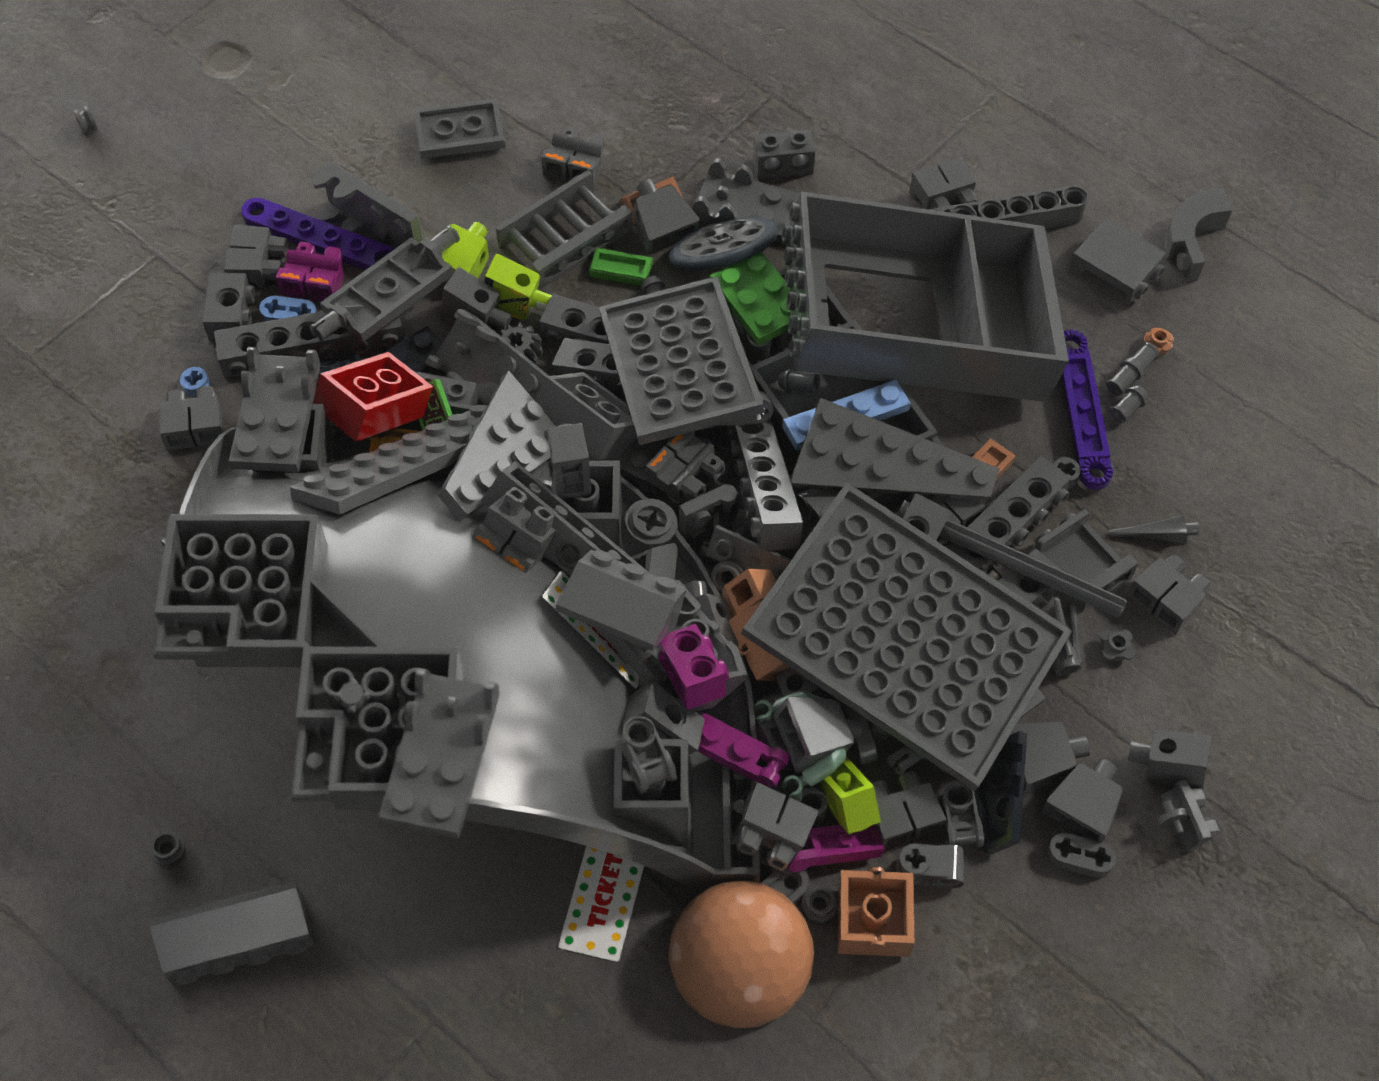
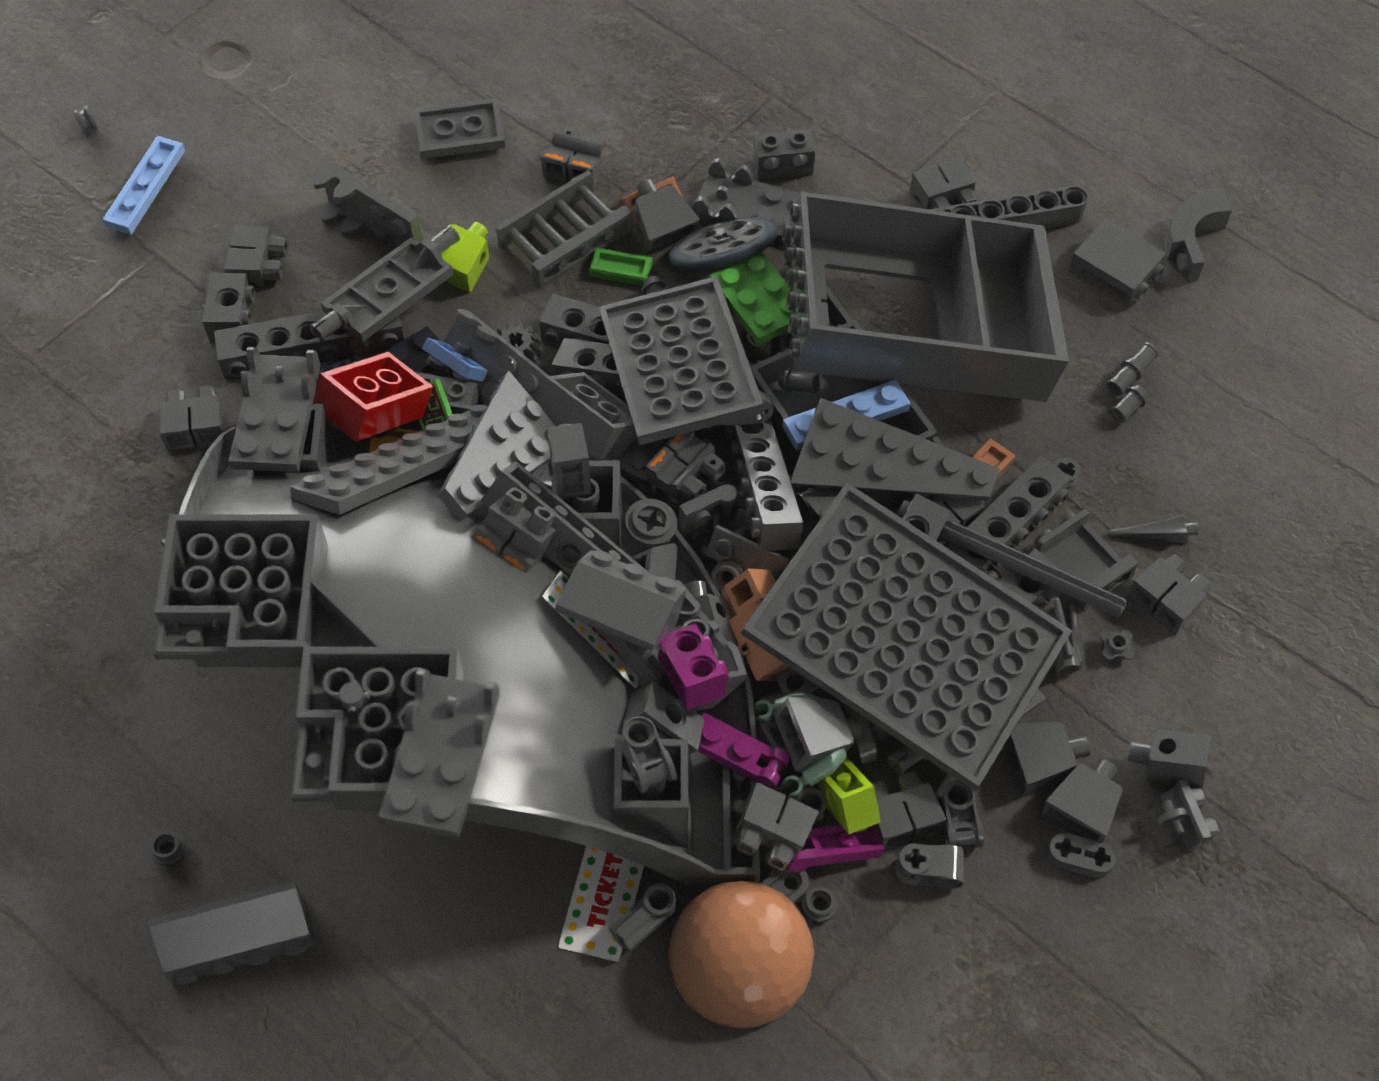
(143, 185): none -> light blue plate
(189, 376): medium blue bush -> none
(287, 307): medium blue beam -> none
(303, 228): dark purple plate -> none
(311, 273): magenta hips -> none
(447, 356): none -> medium blue plate
(473, 295): dark grey torso -> none
(516, 287): lime torso -> none
(642, 919): none -> dark grey piece
(875, 913): nougat brick -> none
(1001, 796): black wing -> none
(1085, 414): dark purple plate -> none
(1165, 340): nougat plate -> none

